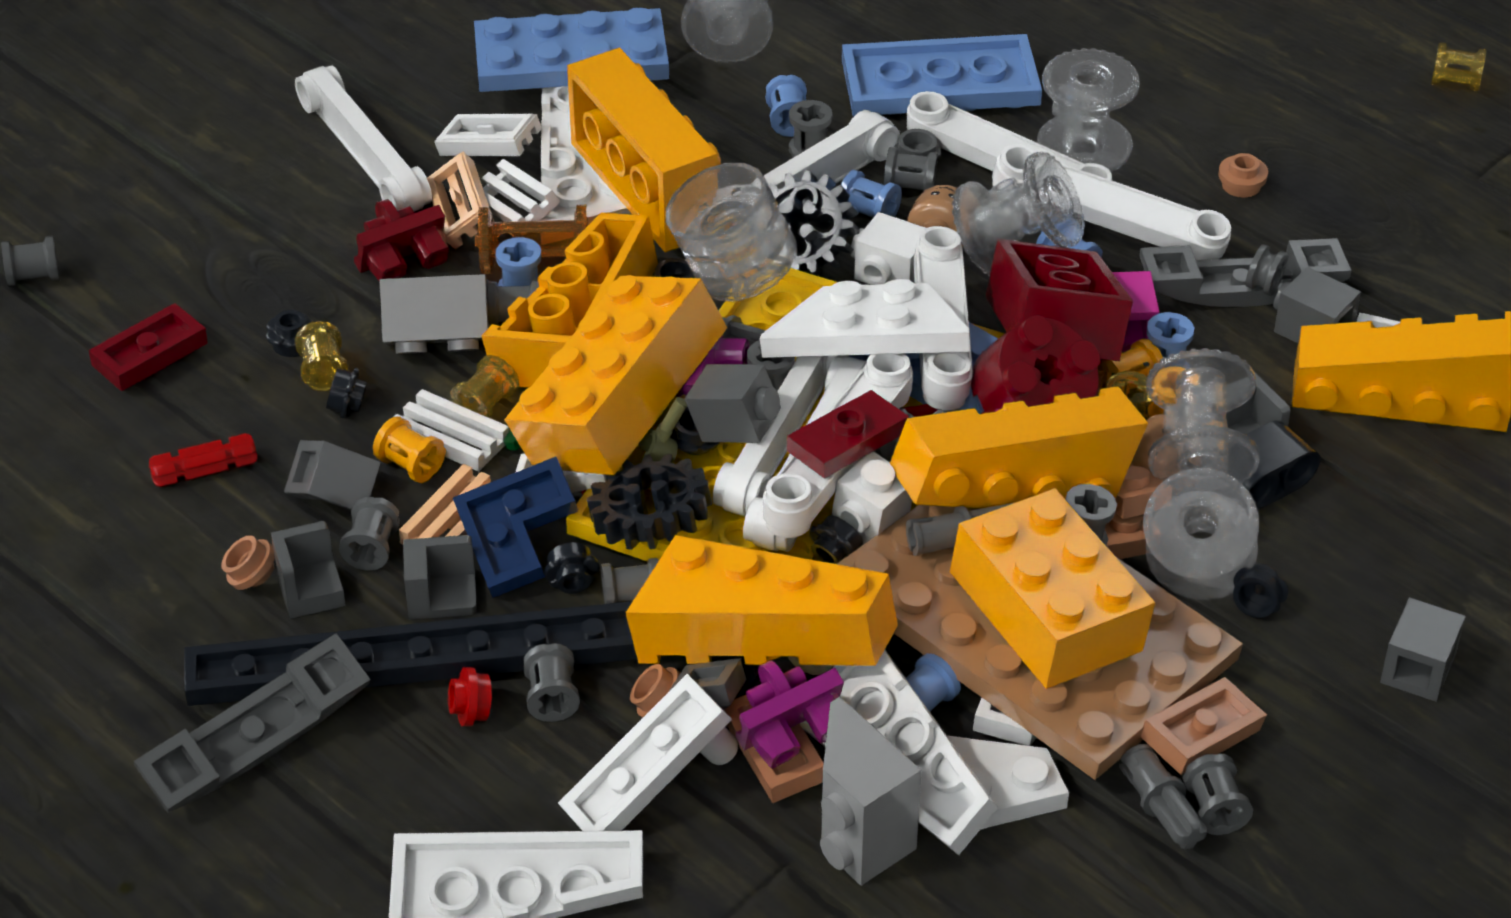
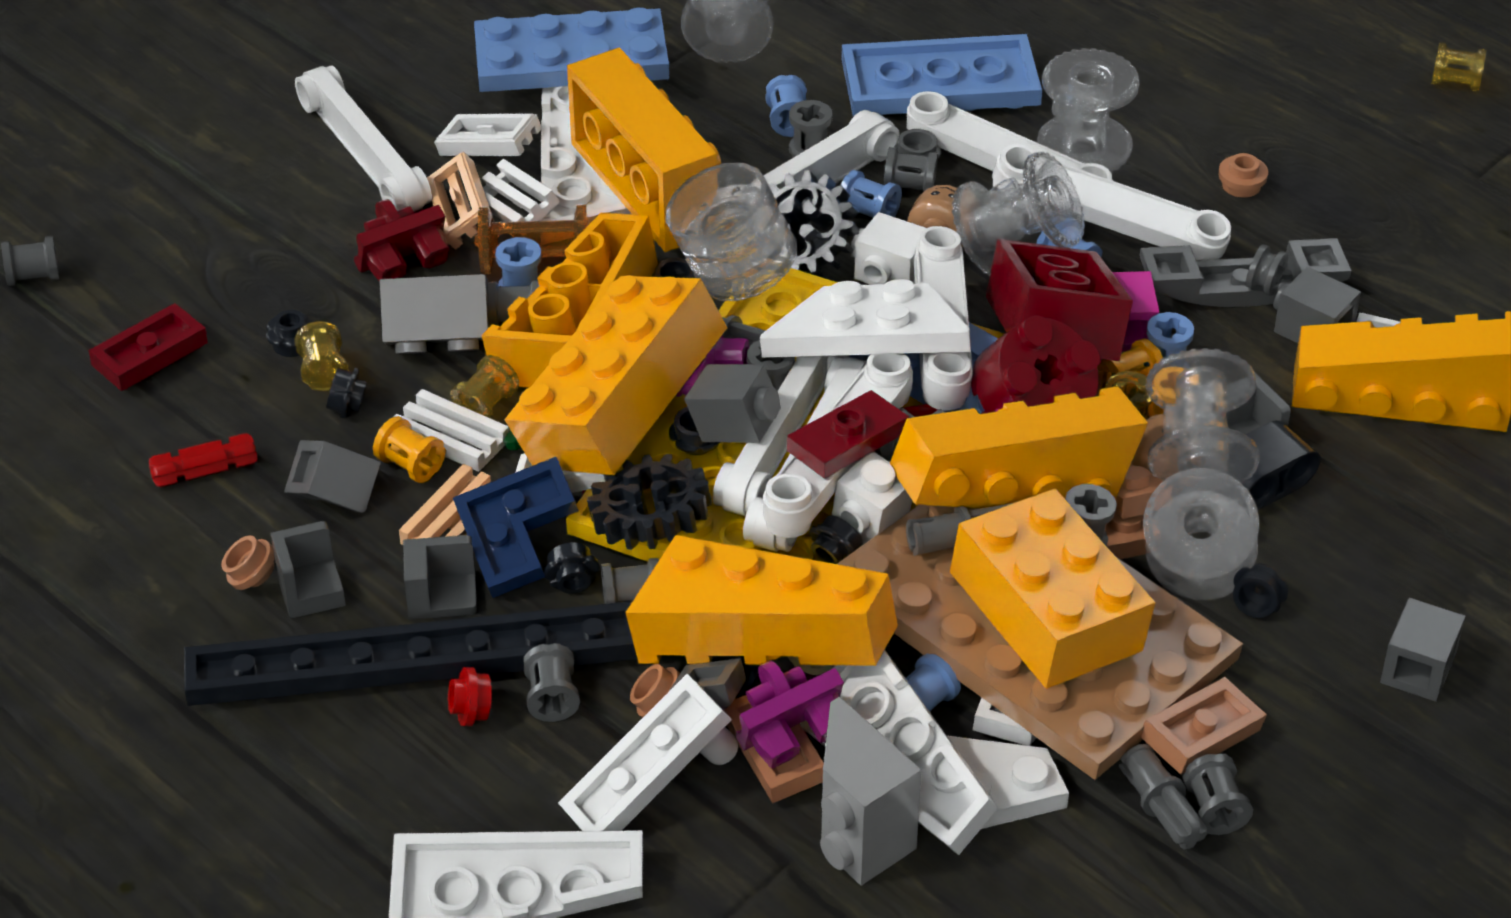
(253, 728): dark grey slope -> none
(369, 533): dark grey bush -> none
(658, 441): olive hand -> none

